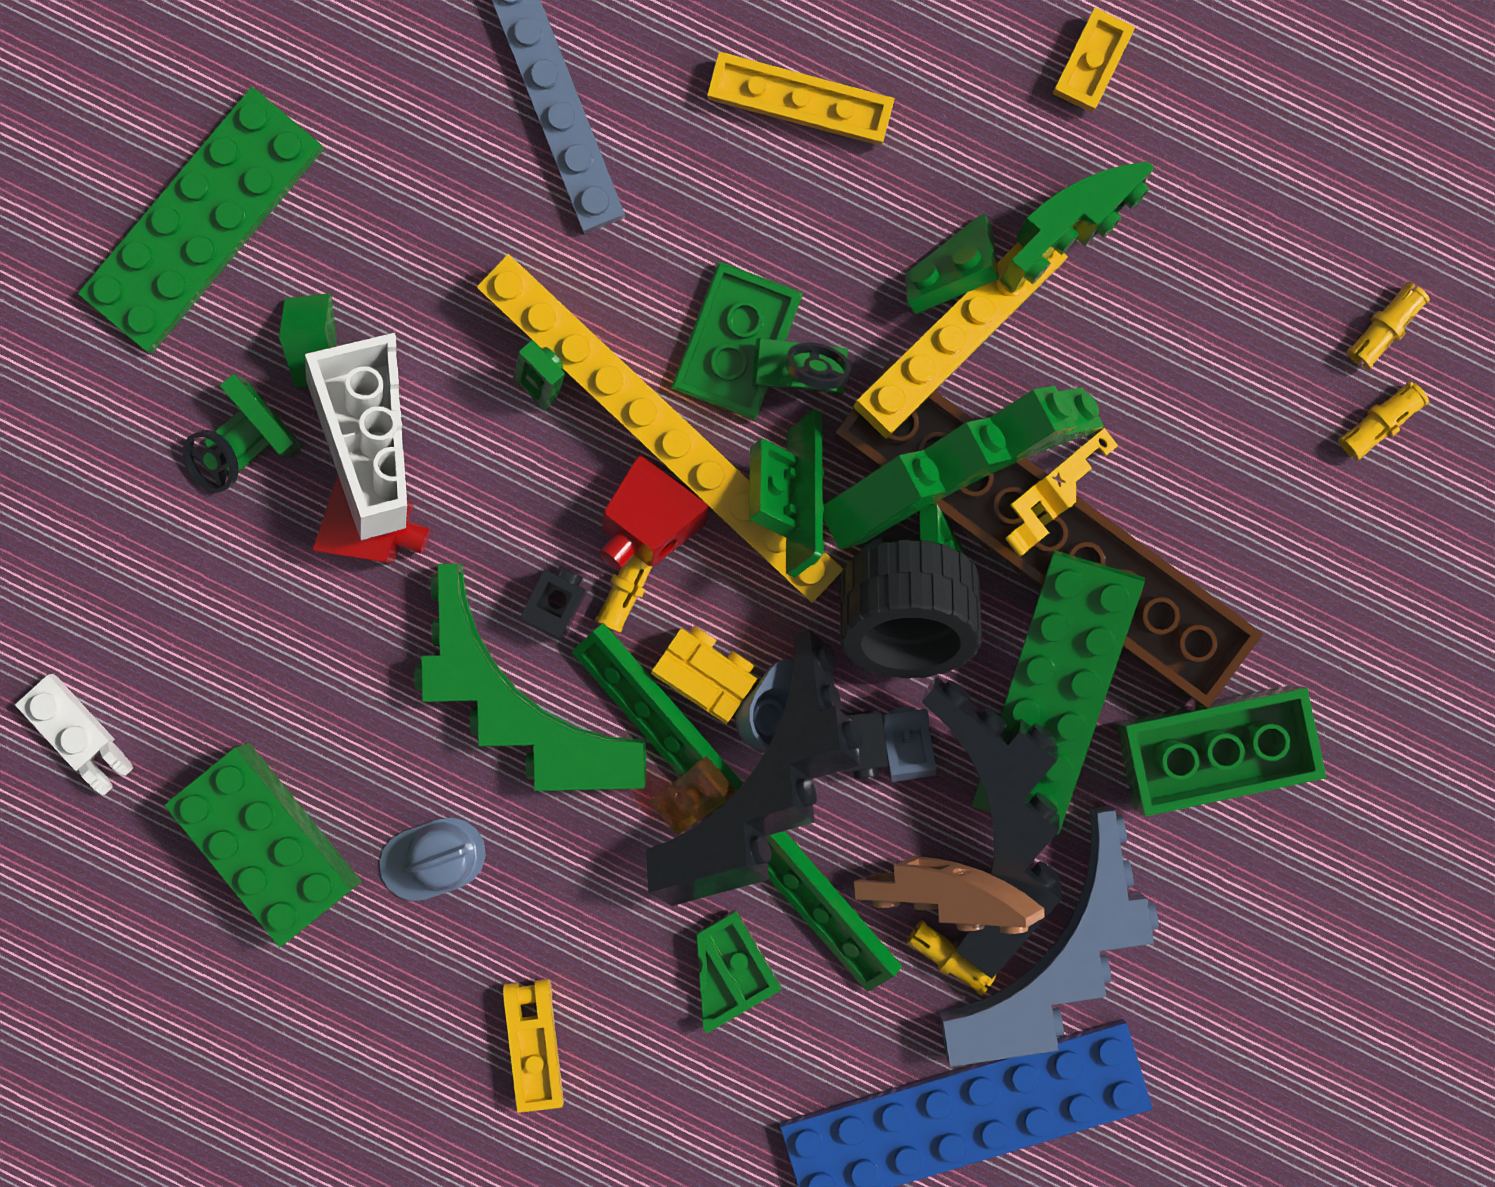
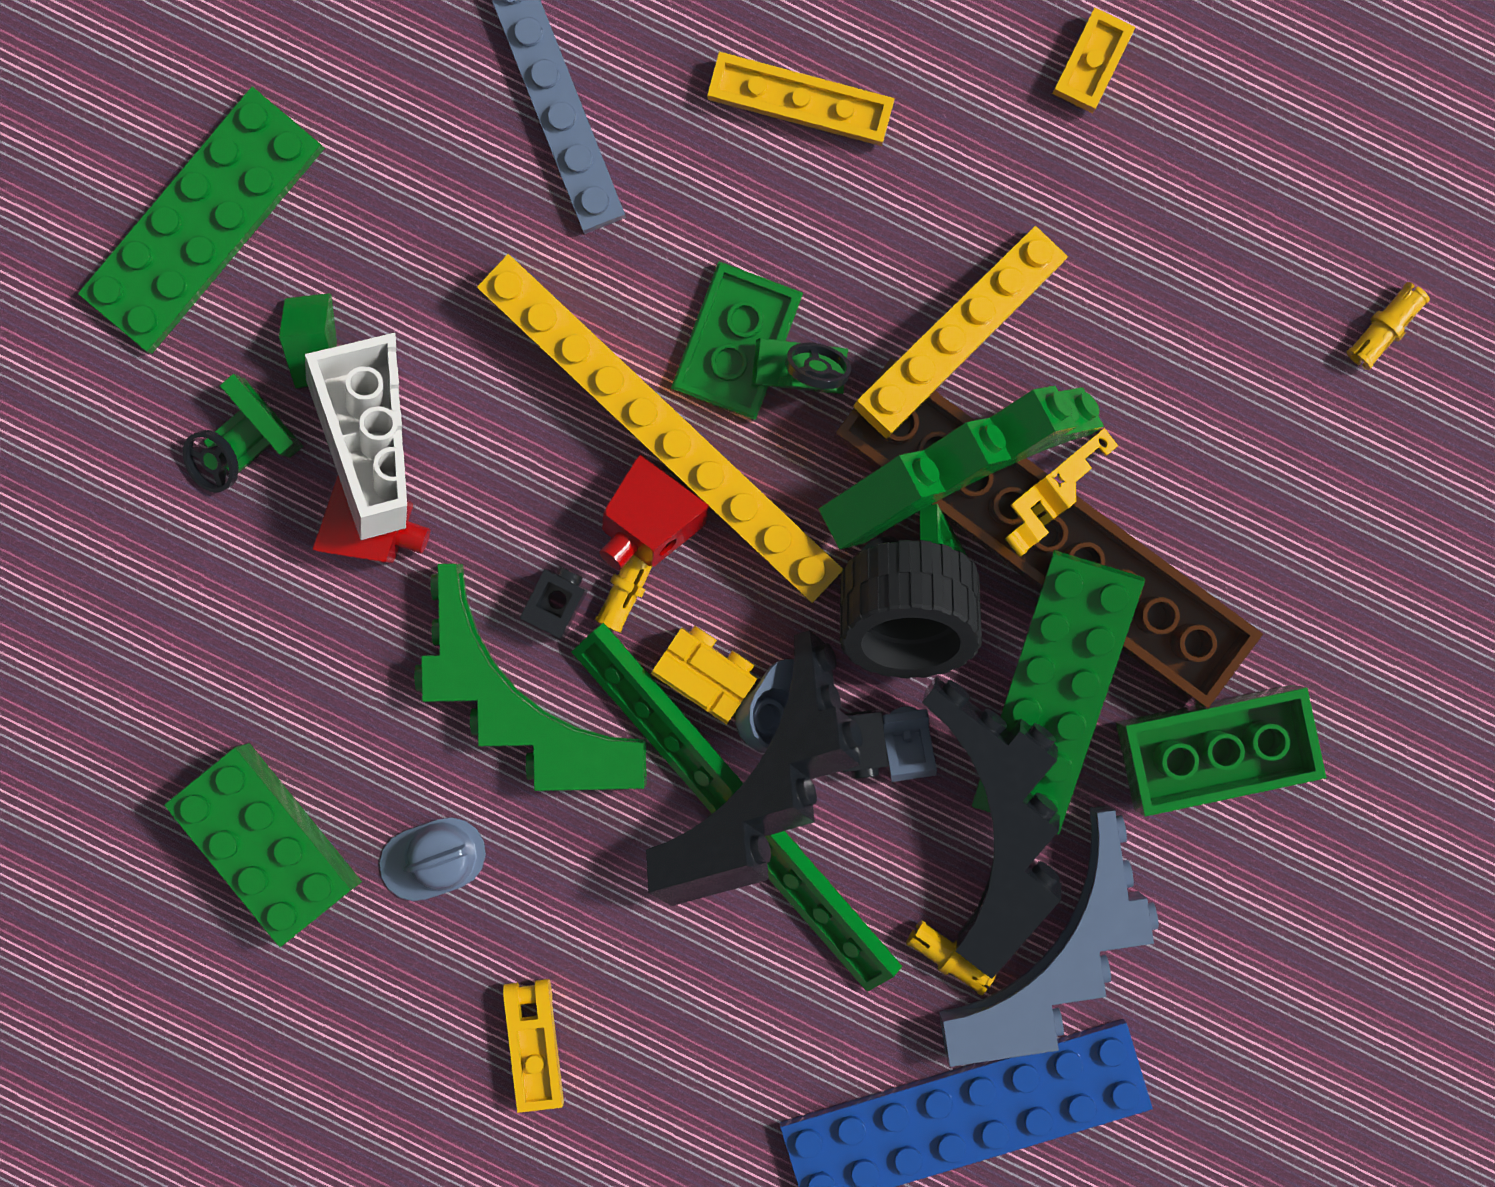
(73, 731): white hinge -> none
(539, 373): green plate -> none
(692, 795): clear orange plate -> none
(731, 971): green wing -> none
(788, 491): green bracket -> none
(954, 268): green wing -> none
(957, 891): nougat slope -> none
(1073, 214): green slope -> none
(1383, 420): yellow pin -> none

